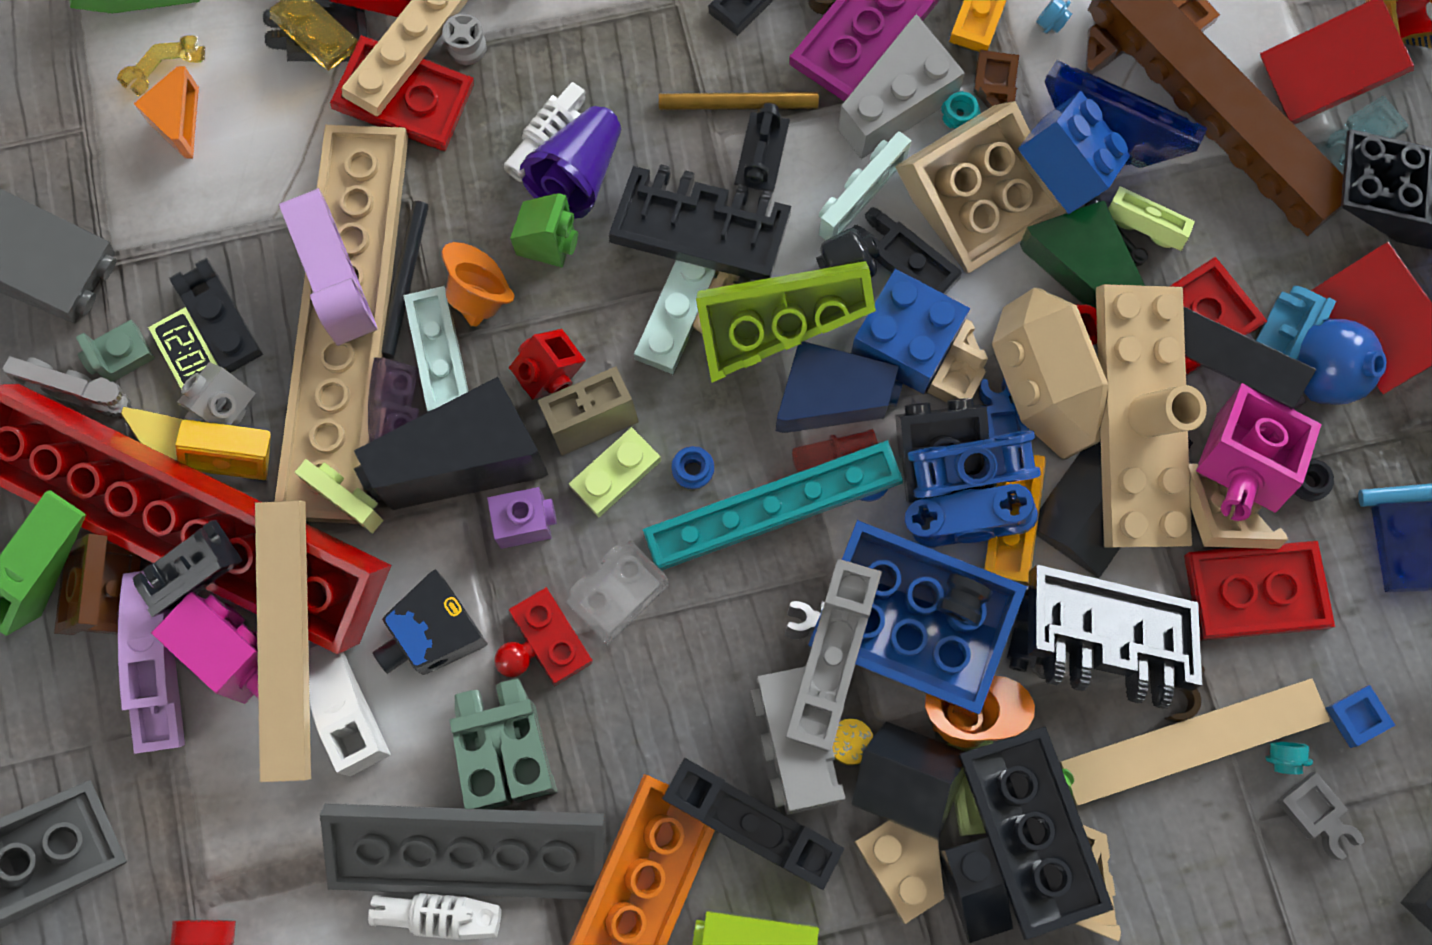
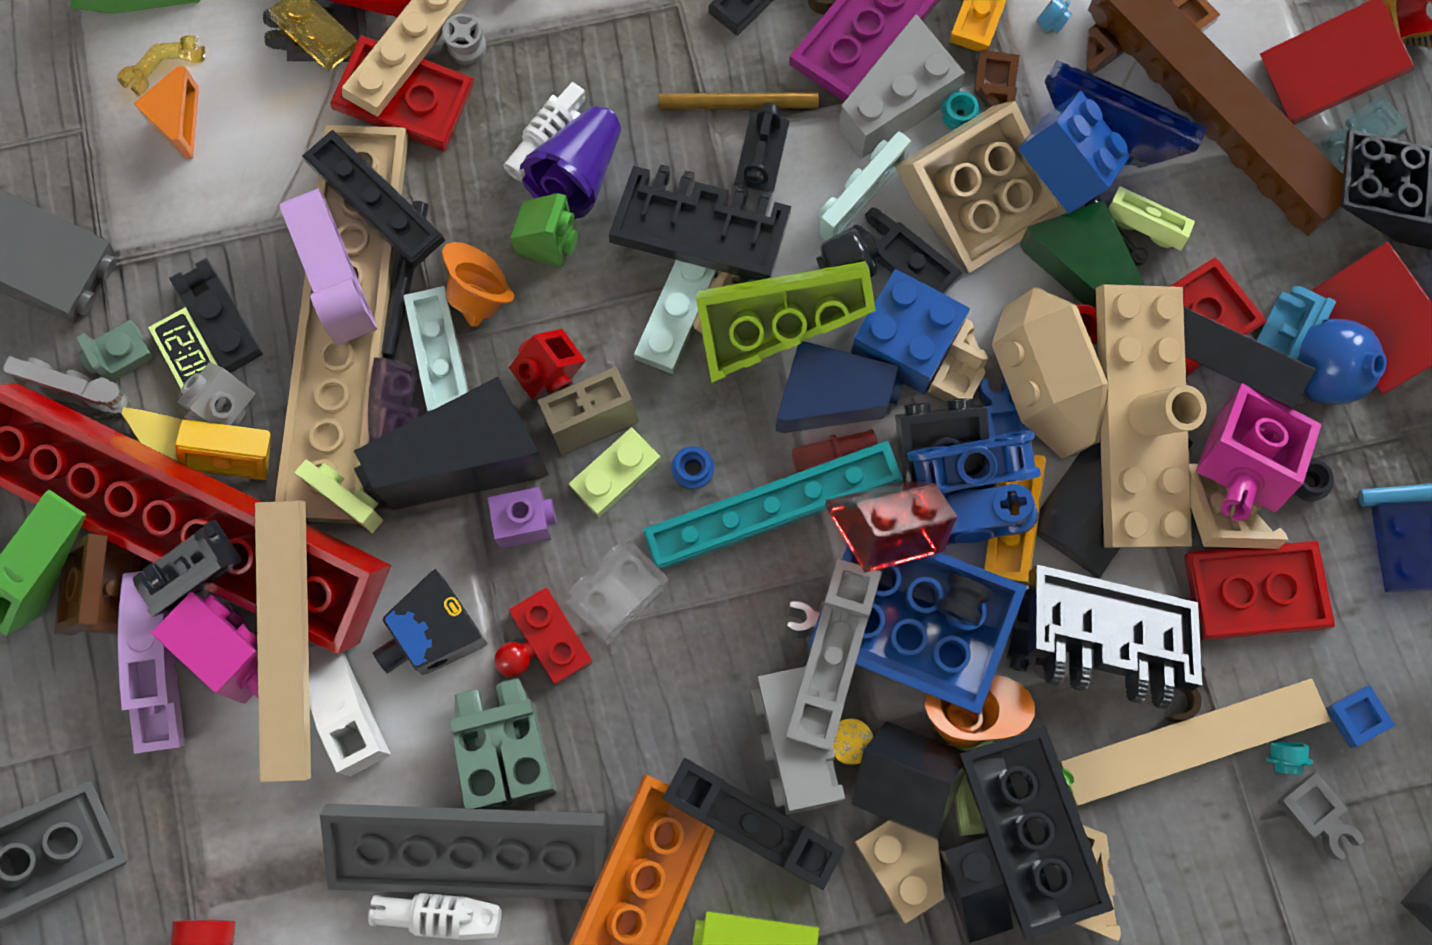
(373, 198): none -> black tile
(893, 523): none -> clear red slope

